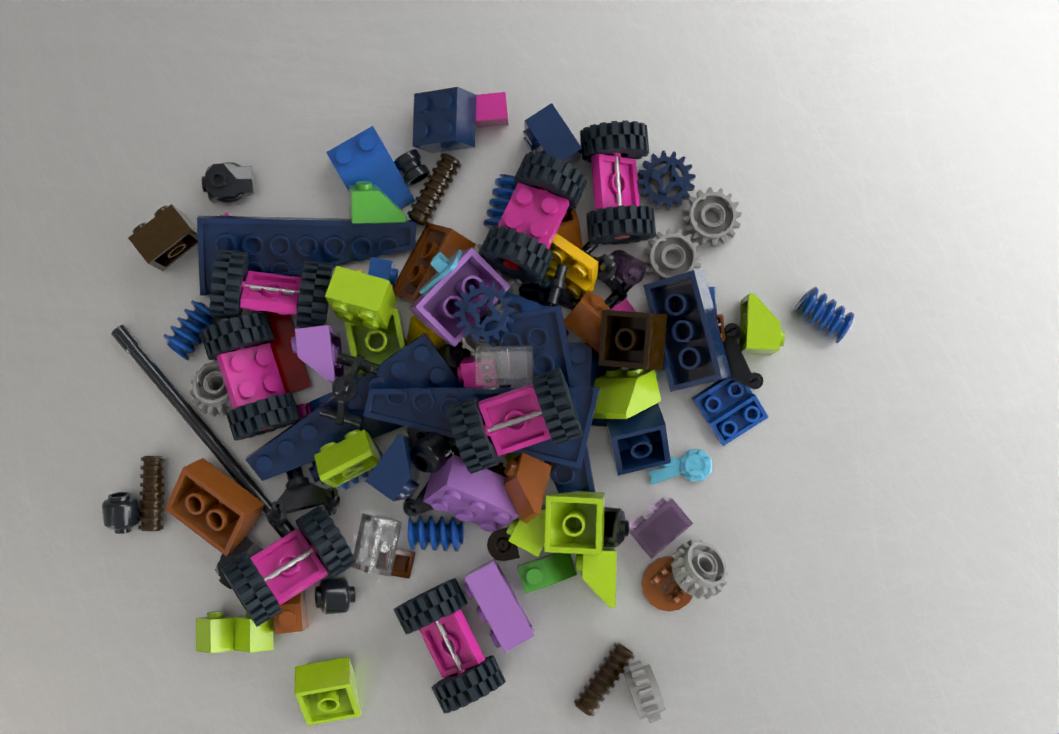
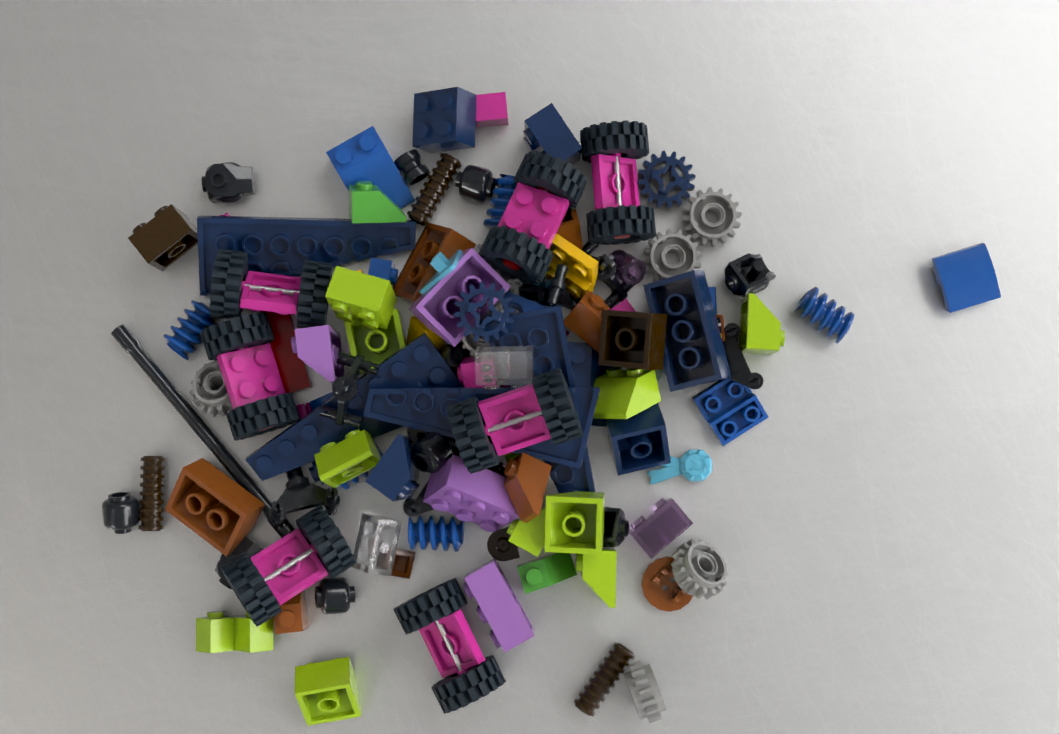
(475, 183): none -> black head
(747, 275): none -> black hand
(966, 277): none -> blue slope

